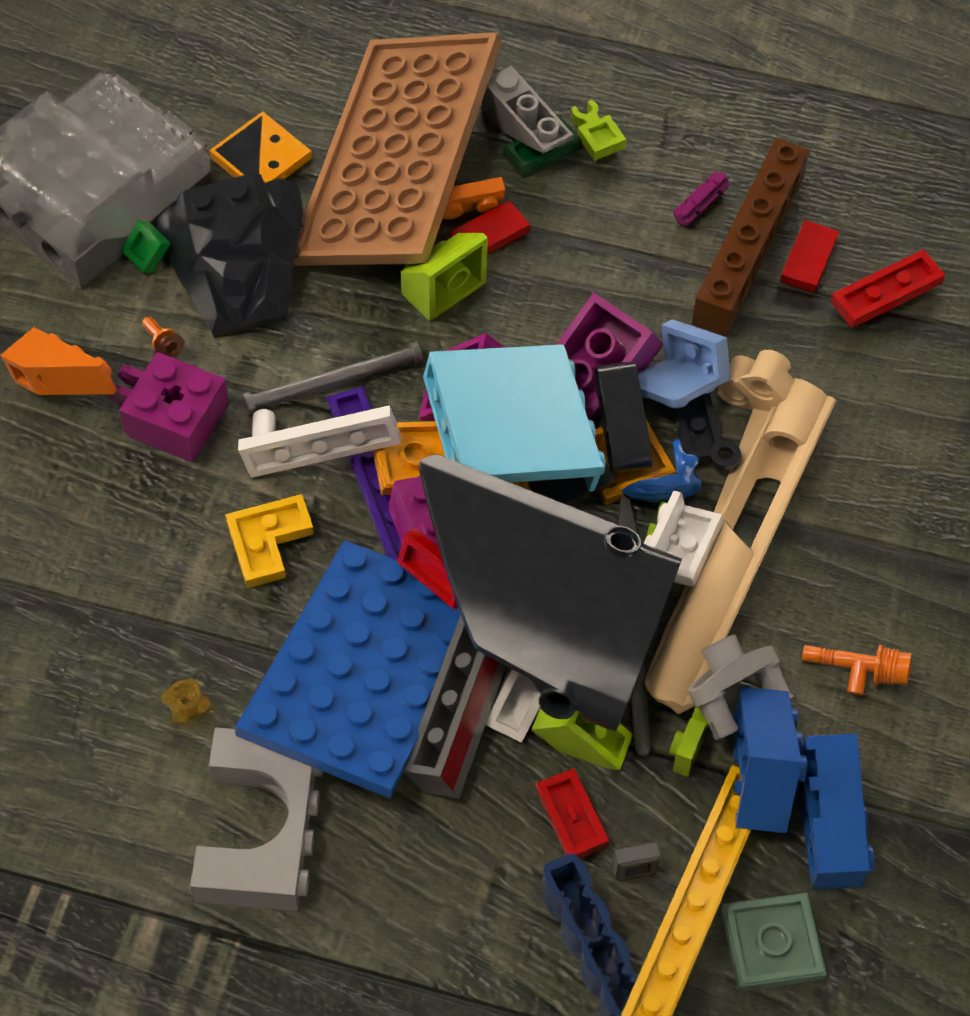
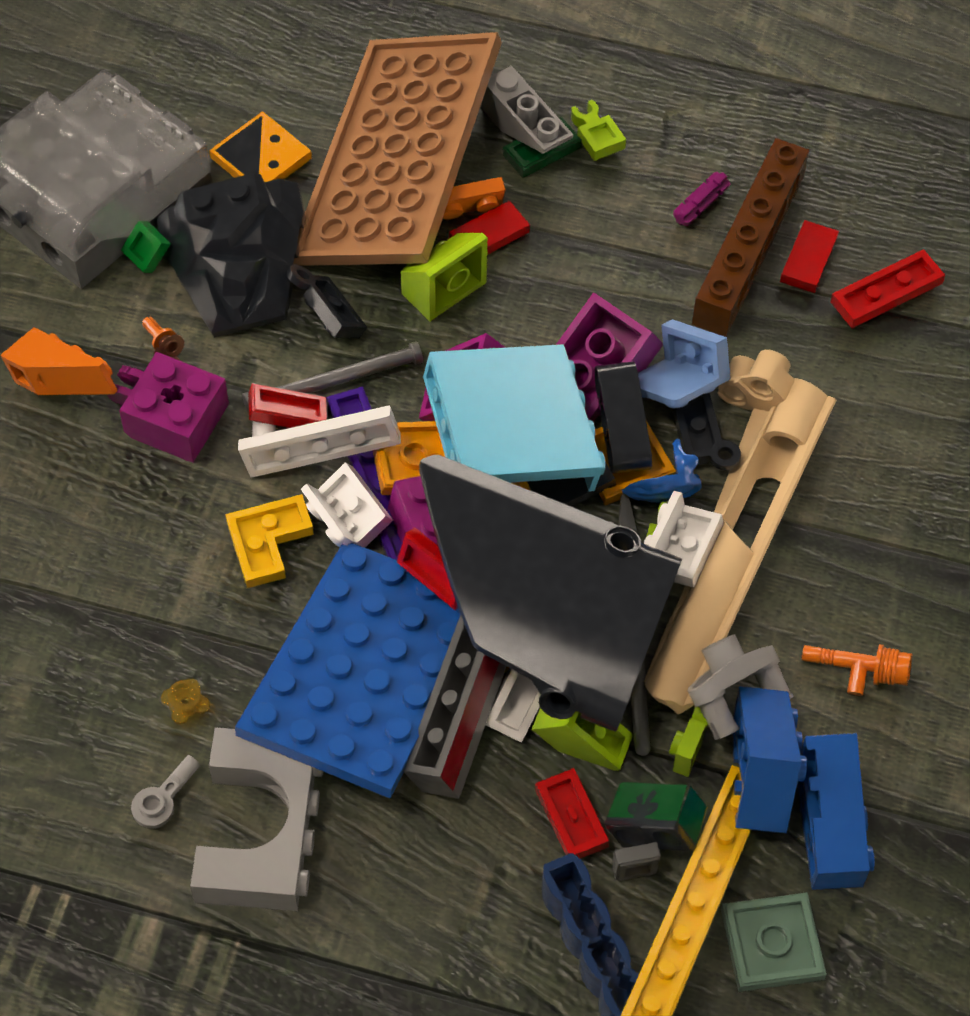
(154, 805): none -> light grey plate
(285, 406): none -> red tile
(328, 303): none -> black hinge
(347, 508): none -> white bracket
(653, 814): none -> piece

